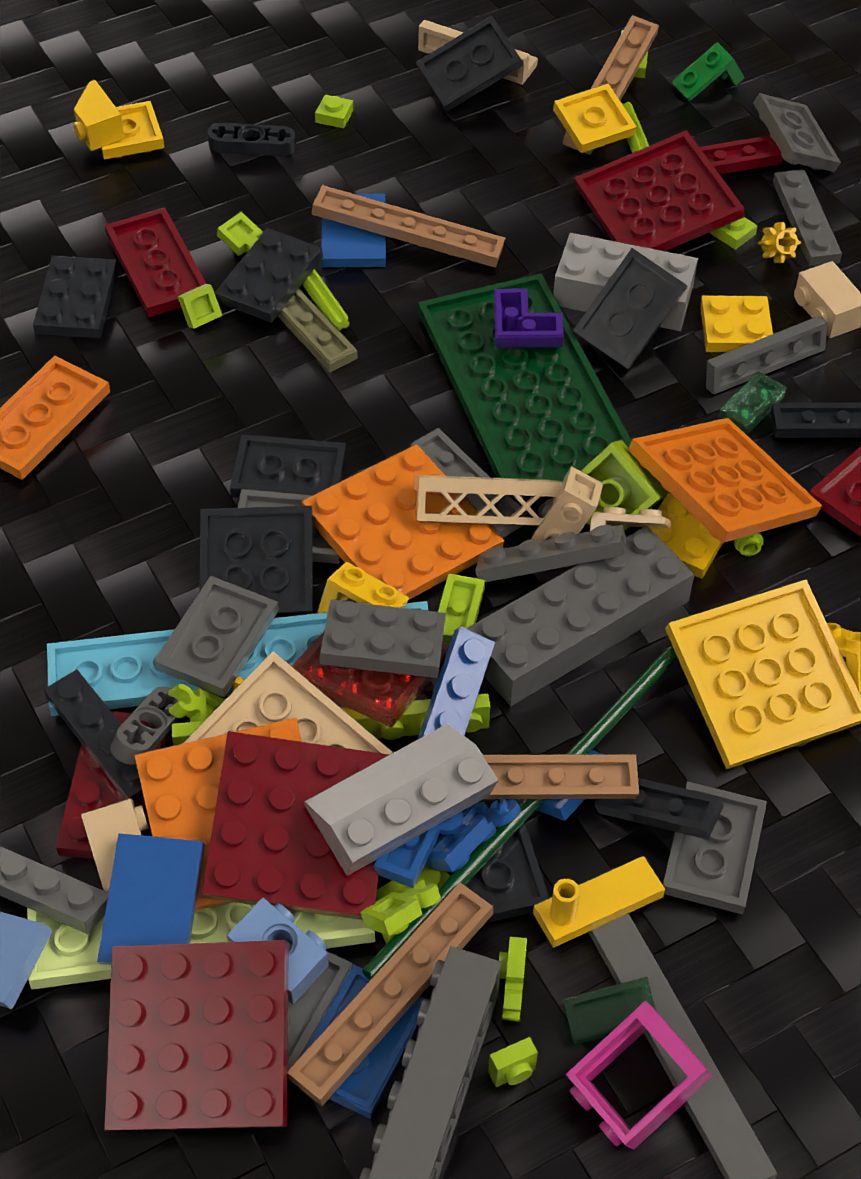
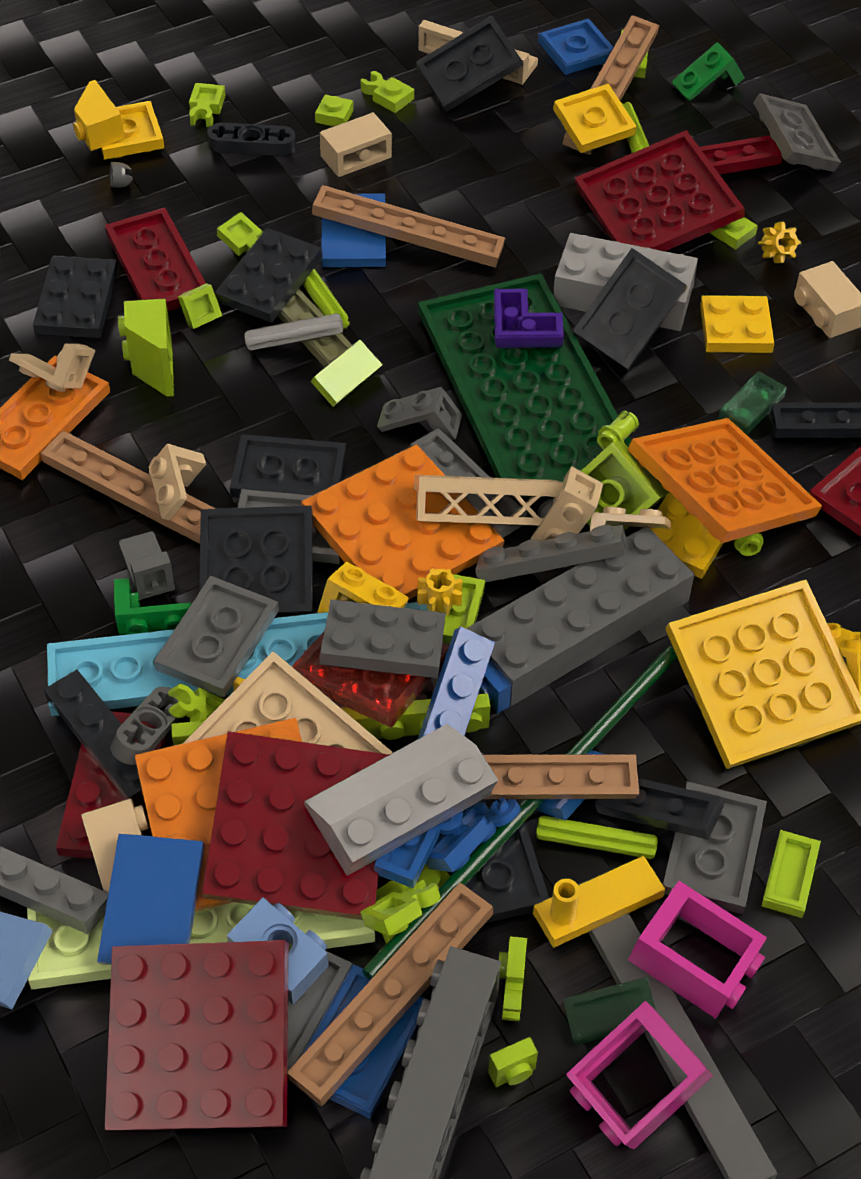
(70, 369): none -> tan bracket
(119, 482): none -> medium nougat plate
(120, 175): none -> dark grey hinge
(137, 619): none -> green bracket
(147, 565): none -> dark grey bracket
(148, 342): none -> lime slope
(170, 473): none -> tan bracket
(206, 101): none -> lime plate
(294, 331): none -> light grey axle
(346, 373): none -> tile
(356, 144): none -> tan brick
(389, 94): none -> lime plate
(426, 405): none -> dark grey bracket
(439, 591): none -> yellow gear
(496, 687): none -> blue plate
(576, 46): none -> blue tile
(597, 837): none -> lime axle
(618, 429): none -> lime pin
(683, 975): none -> dark pink window
(766, 355): dark grey plate -> none
(791, 874): none -> lime tile
(807, 217): dark grey plate -> none

